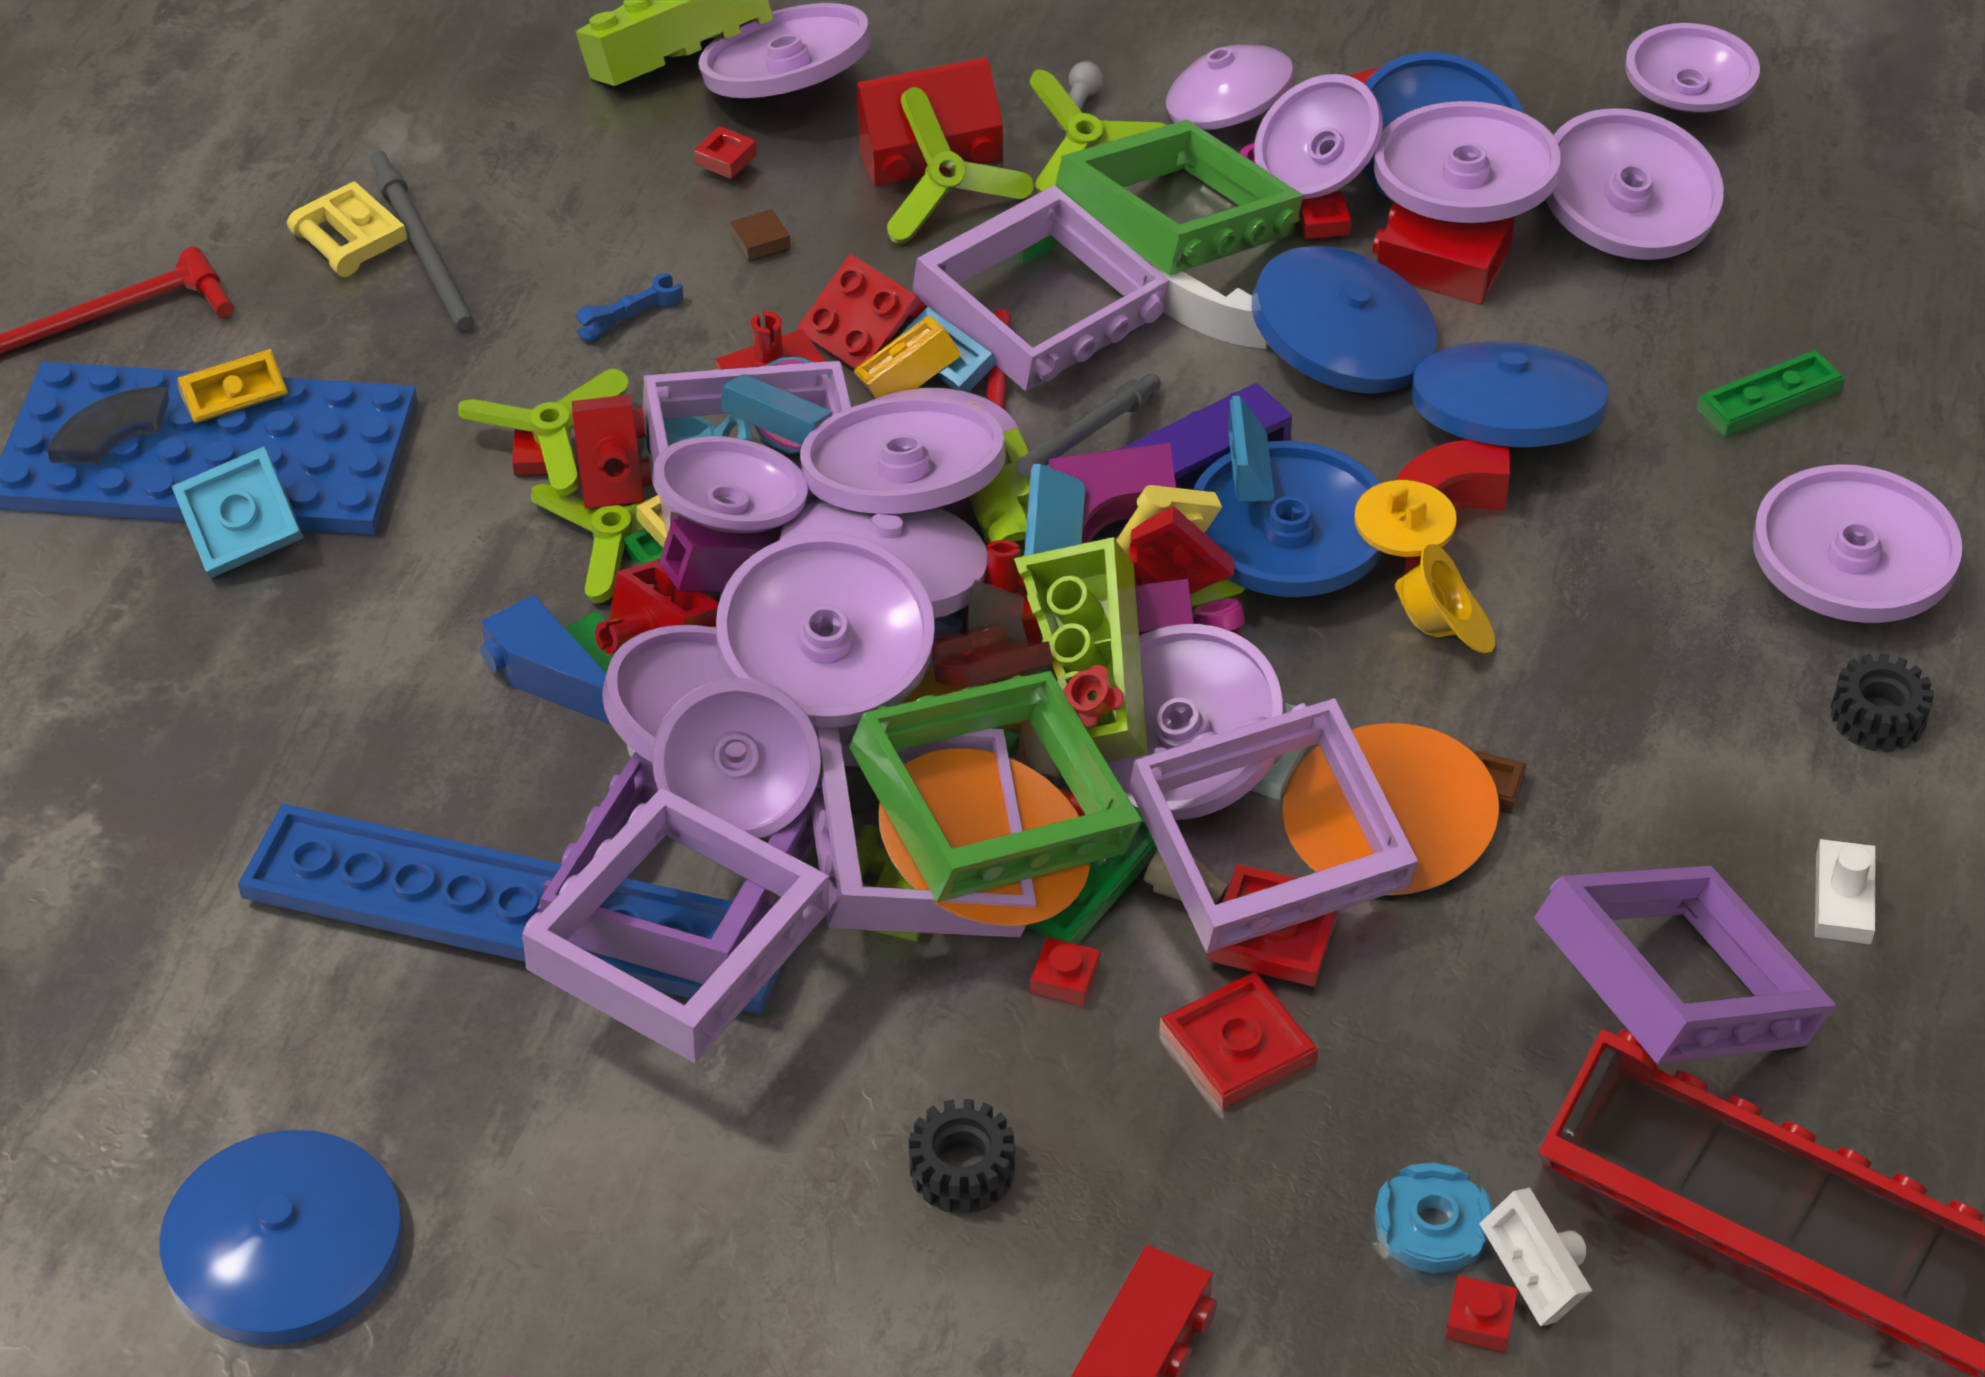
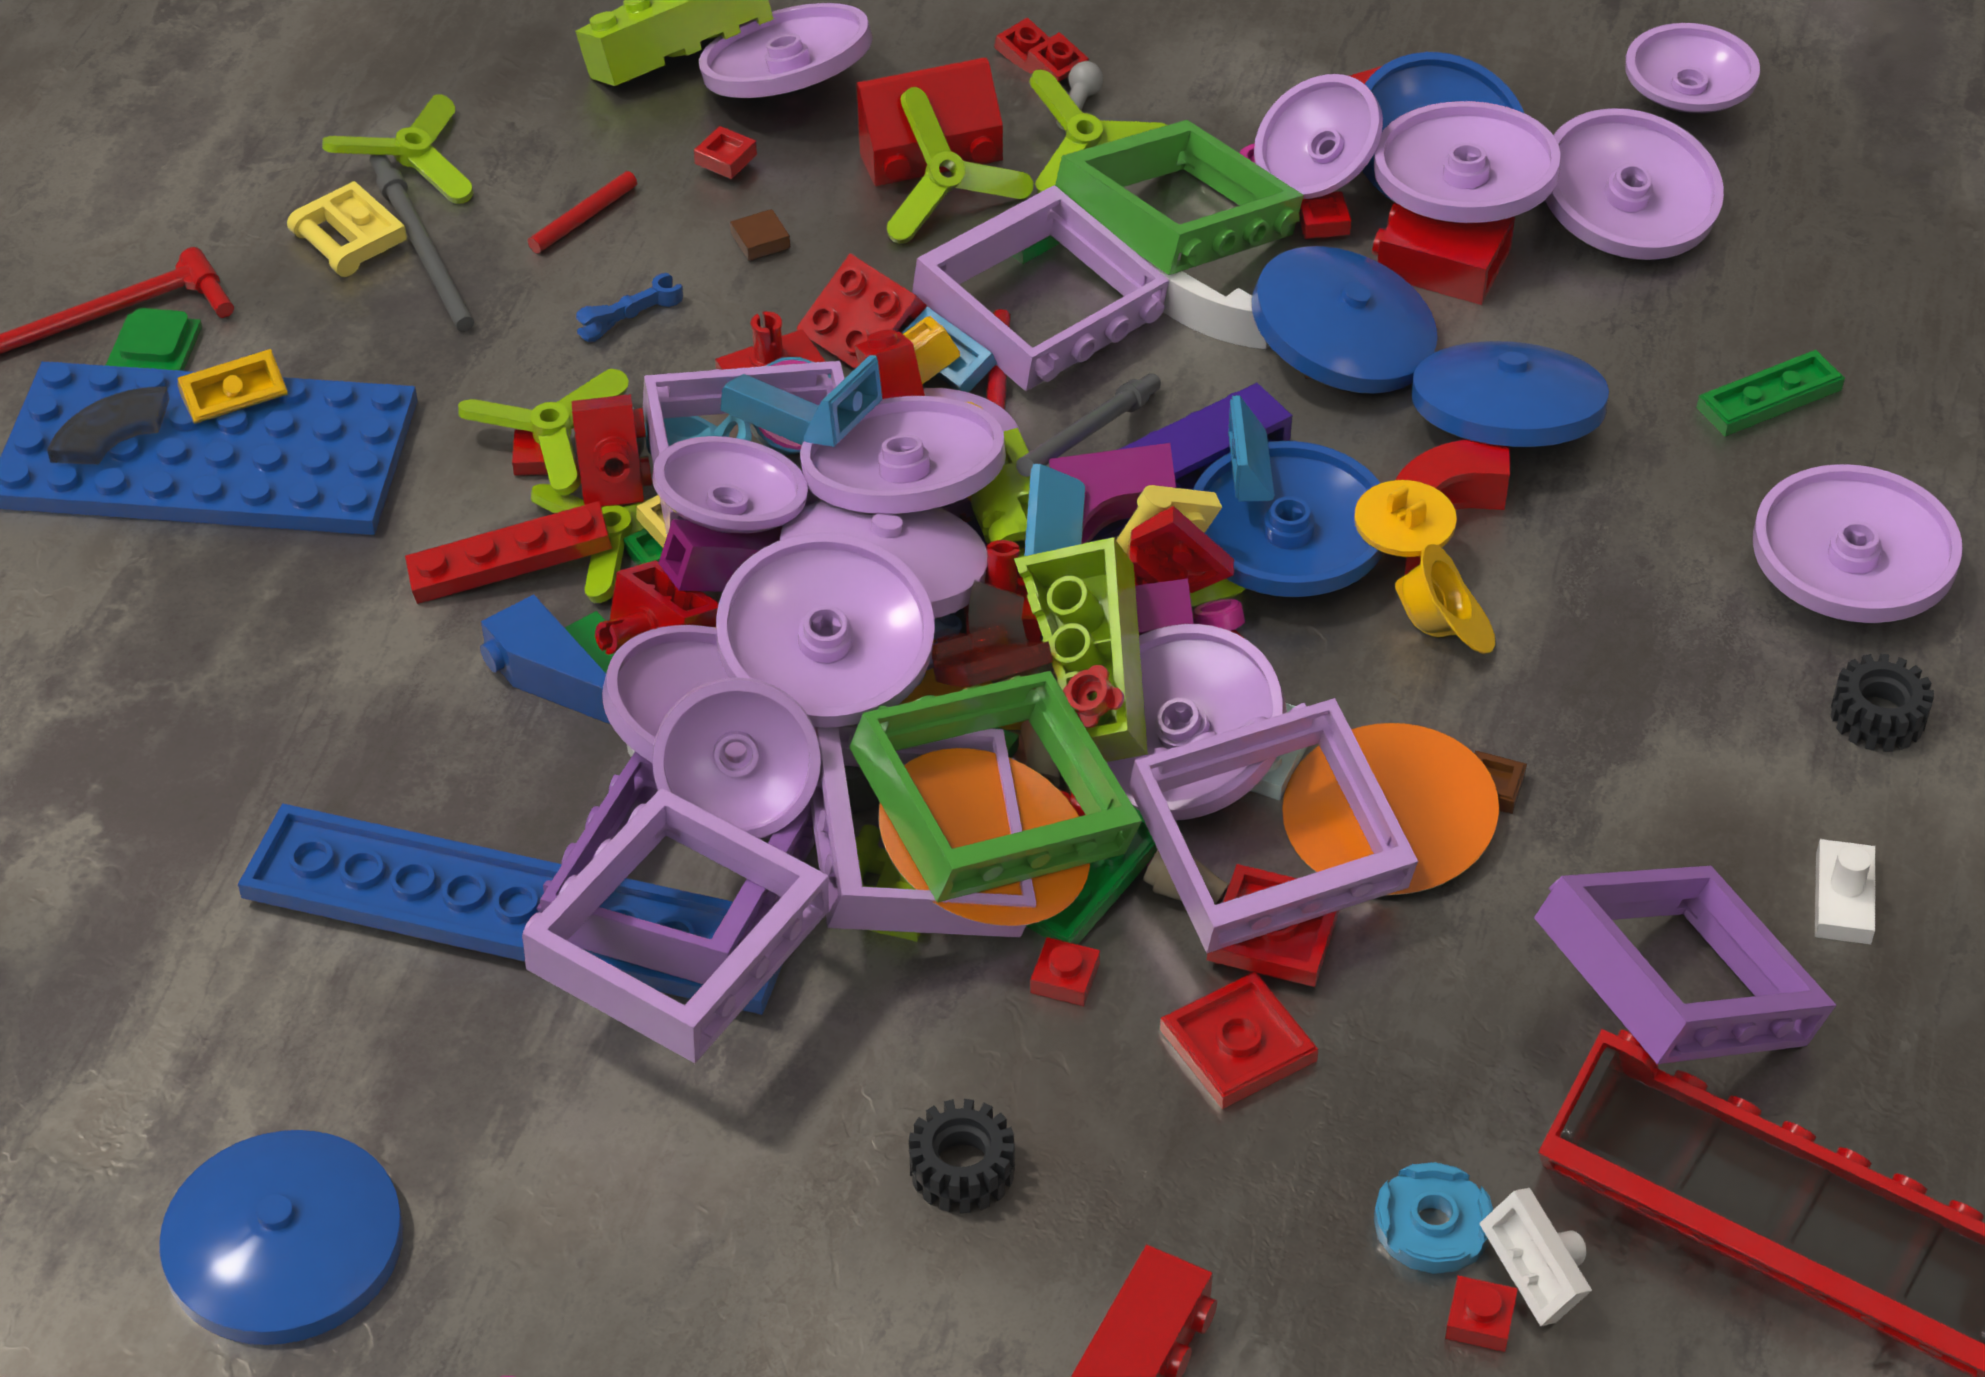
(155, 340): none -> green piece
(237, 512): medium azure plate -> none
(414, 149): none -> lime piece
(508, 552): none -> red plate
(582, 212): none -> red bar
(846, 405): none -> dark azure slope
(896, 363): none -> red brick
(1034, 50): none -> red slope
(1230, 86): lavender dish -> none

